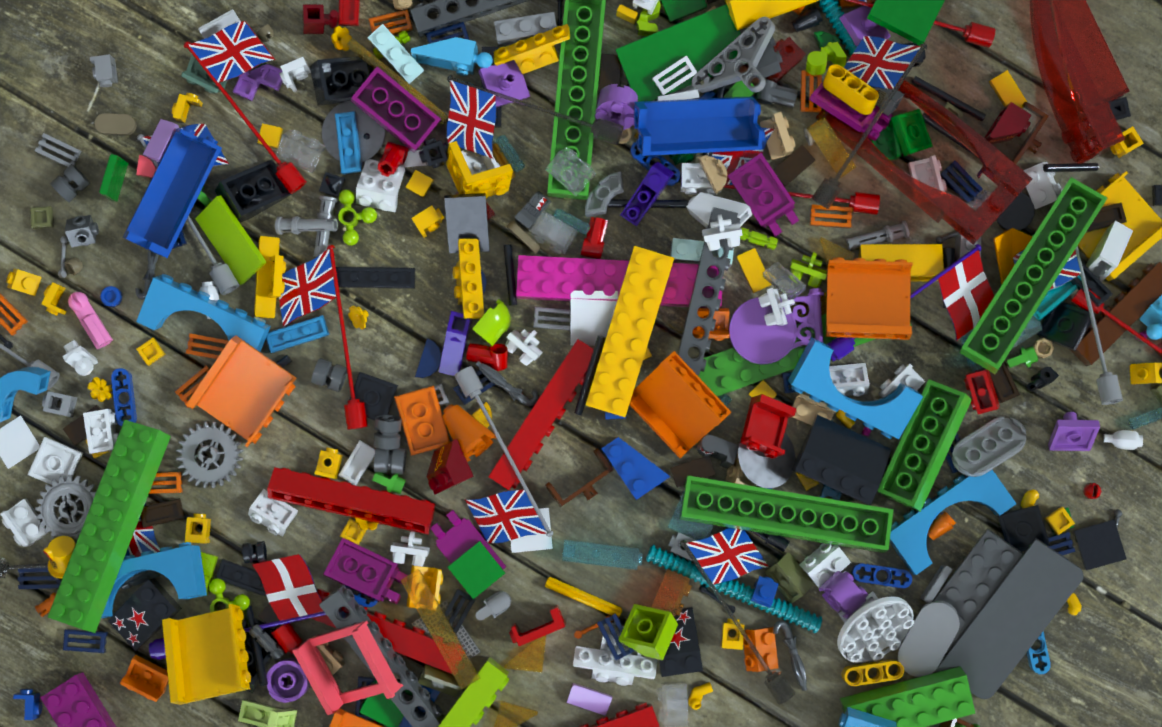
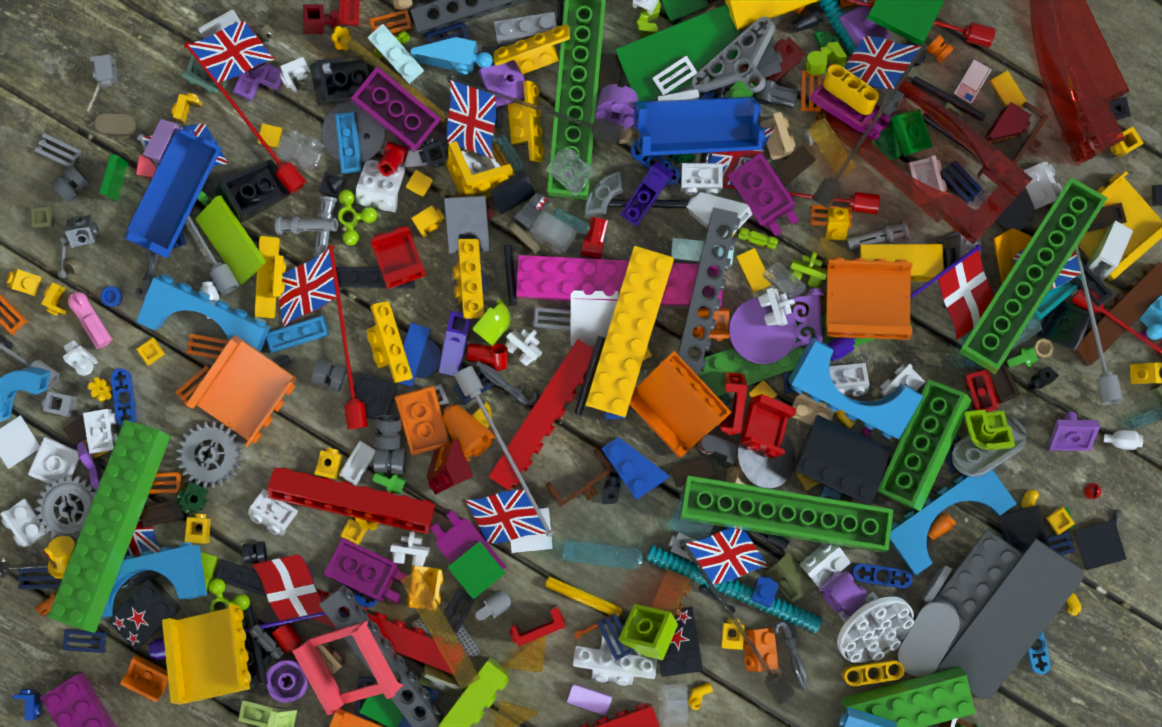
(91, 464): none -> medium lavender tile
(198, 494): none -> dark green brick
(358, 317): yellow plant -> none
(387, 344): none -> yellow bracket
(397, 257): none -> red panel
(414, 347): none -> blue tile
(512, 192): none -> black tile
(526, 123): none -> yellow bracket
(611, 486): none -> black piece
(627, 14): yellow tile -> none
(714, 171): tan tile -> none
(721, 230): white hips -> none
(734, 383): none -> red panel
(837, 224): none -> yellow bracket
(939, 49): none -> orange wheel
(972, 82): none -> white tile
(989, 430): none -> lime brick
(1073, 167): black bar -> none

